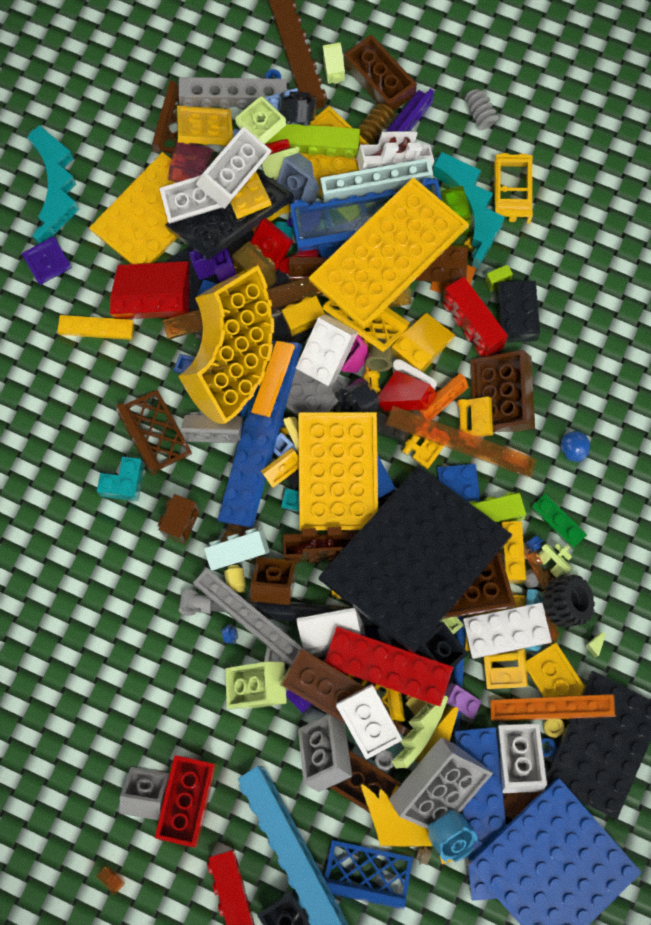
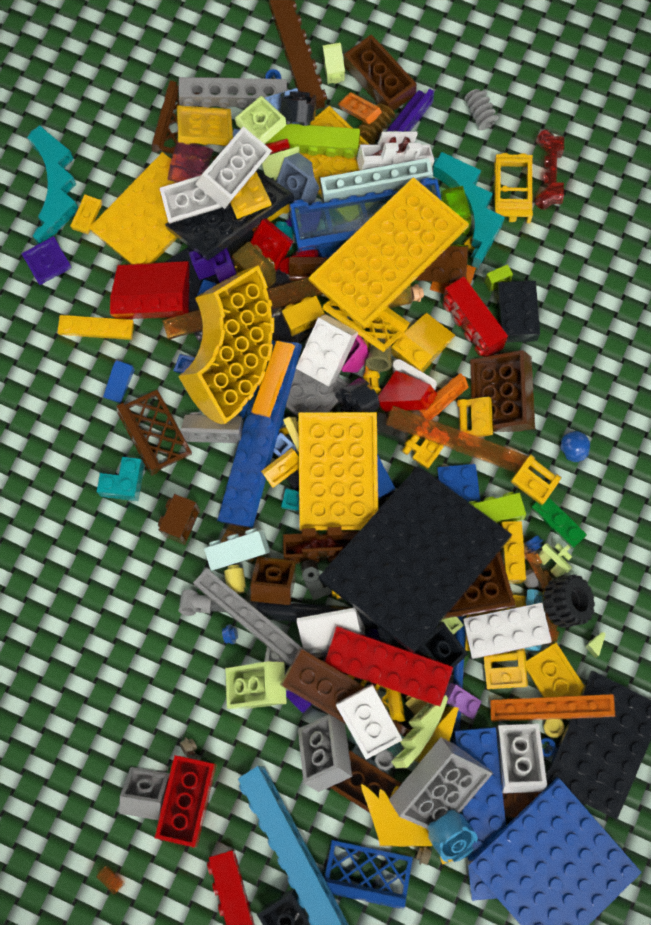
(86, 214): none -> yellow plate
(118, 381): none -> blue slope
(188, 747): none -> dark tan plate
(311, 577): none -> pearl dark grey leg
(360, 108): none -> orange plate
(416, 293): none -> light nougat plate
(532, 484): none -> yellow plate
(554, 148): none -> clear red plate

